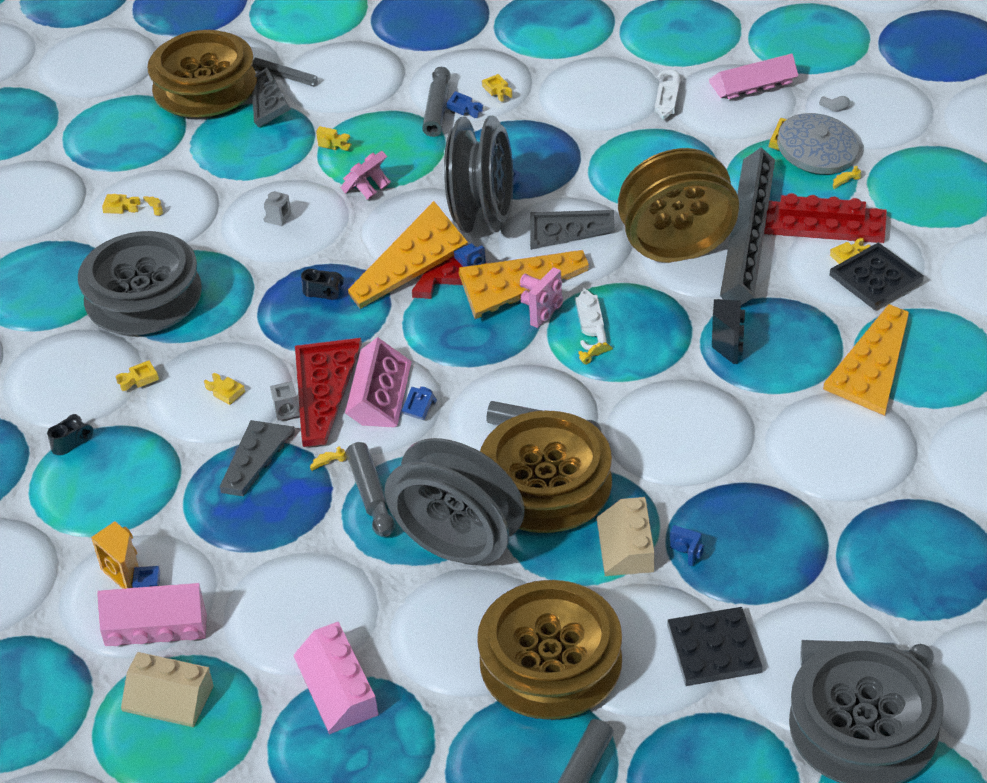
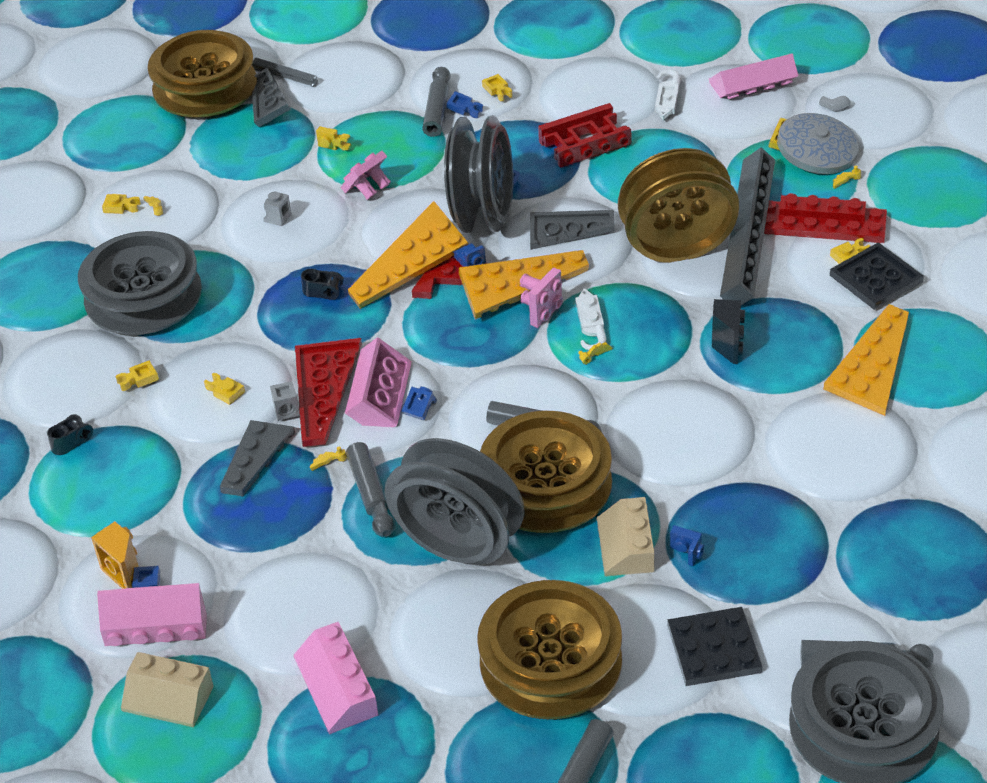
(568, 129): none -> red fence

